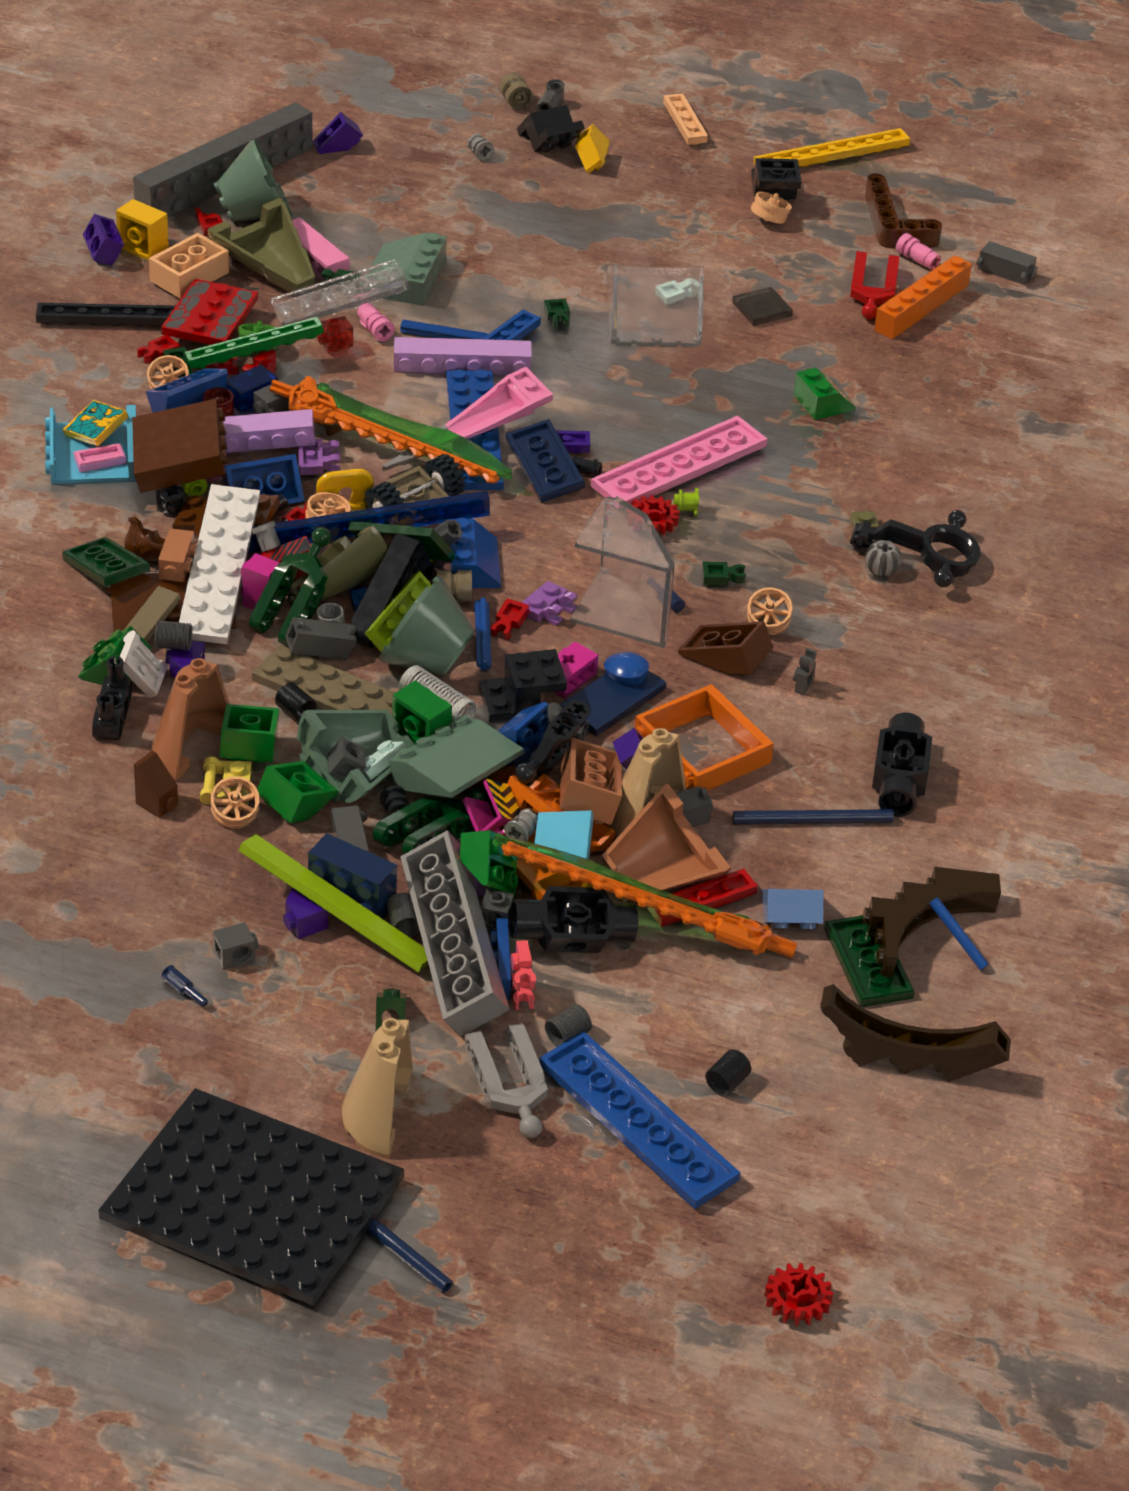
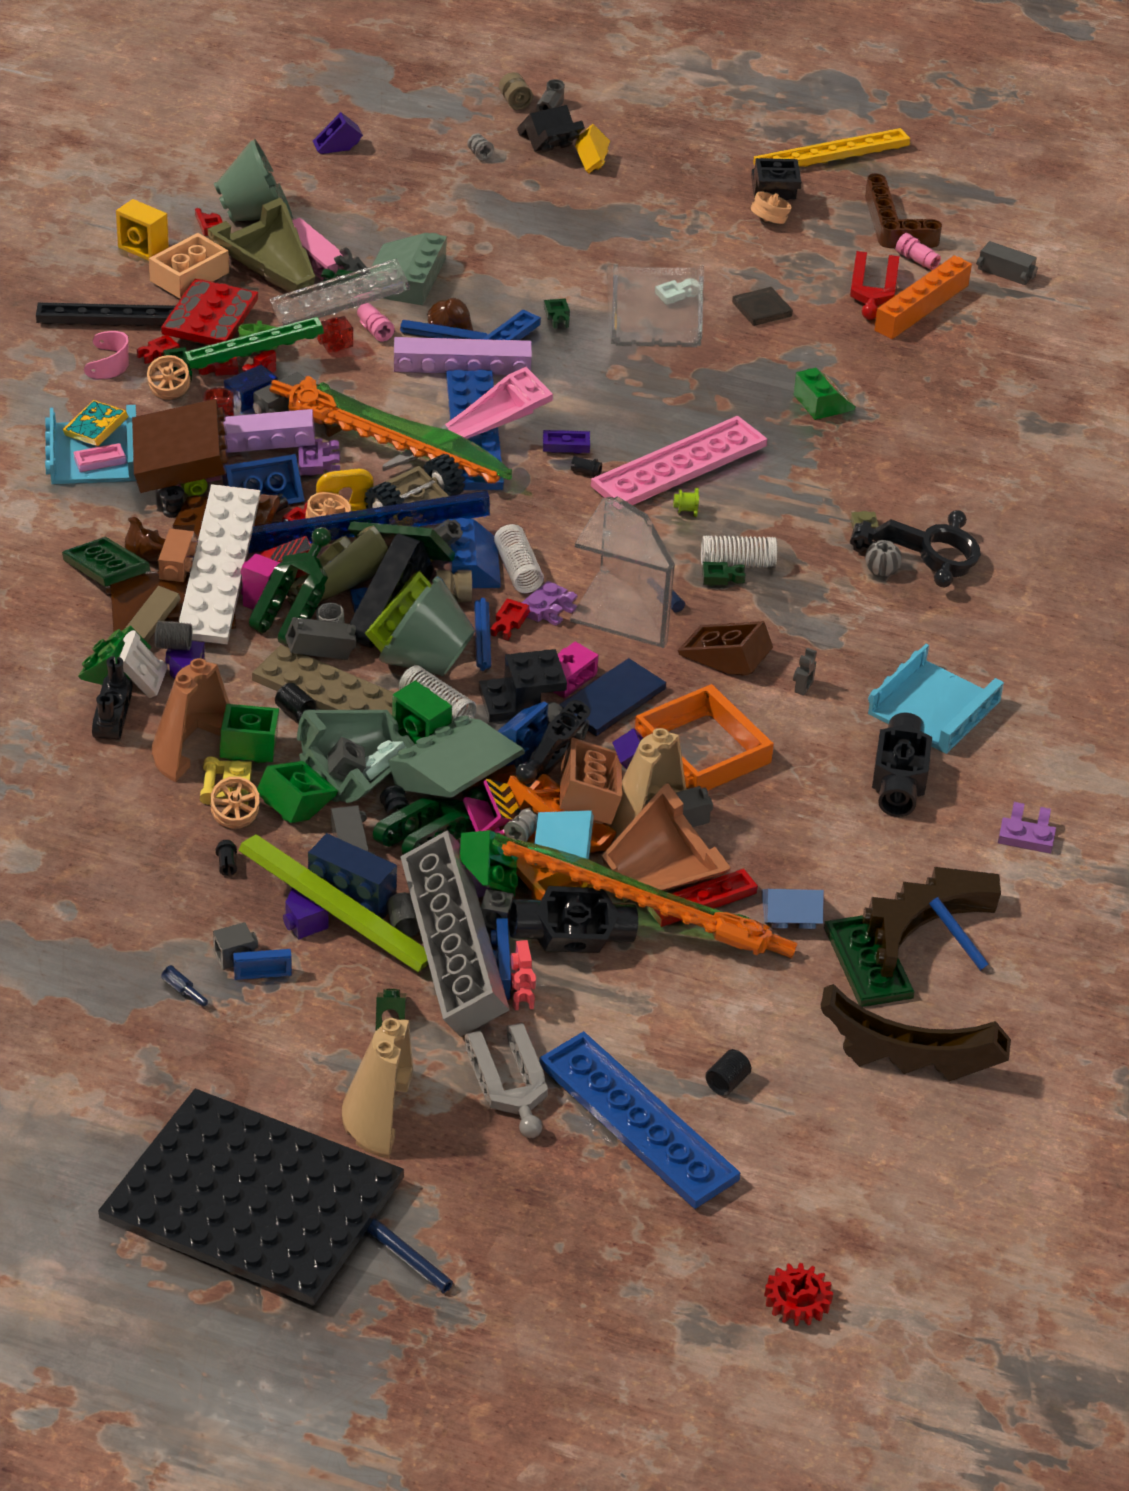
(103, 239): dark purple brick -> none
(114, 364): none -> bright pink piece
(154, 785): reddish brown slope -> none
(186, 389): blue slope -> none
(193, 174): dark grey brick -> none
(226, 852): none -> black pin
(262, 964): none -> blue tile
(266, 536): light grey bush -> none
(349, 263): none -> dark grey plate
(450, 314): none -> reddish brown hair
(510, 566): none -> white piece
(545, 460): dark blue tile -> none
(568, 1024): dark grey piece -> none
(627, 668): blue hat -> none
(661, 513): red gear -> none
(685, 119): light nougat plate -> none
(769, 556): none -> white piece
(770, 610): light nougat wheel -> none
(813, 816): dark blue piece -> none
(940, 698): none -> medium azure panel
(1027, 834): none -> medium lavender plate

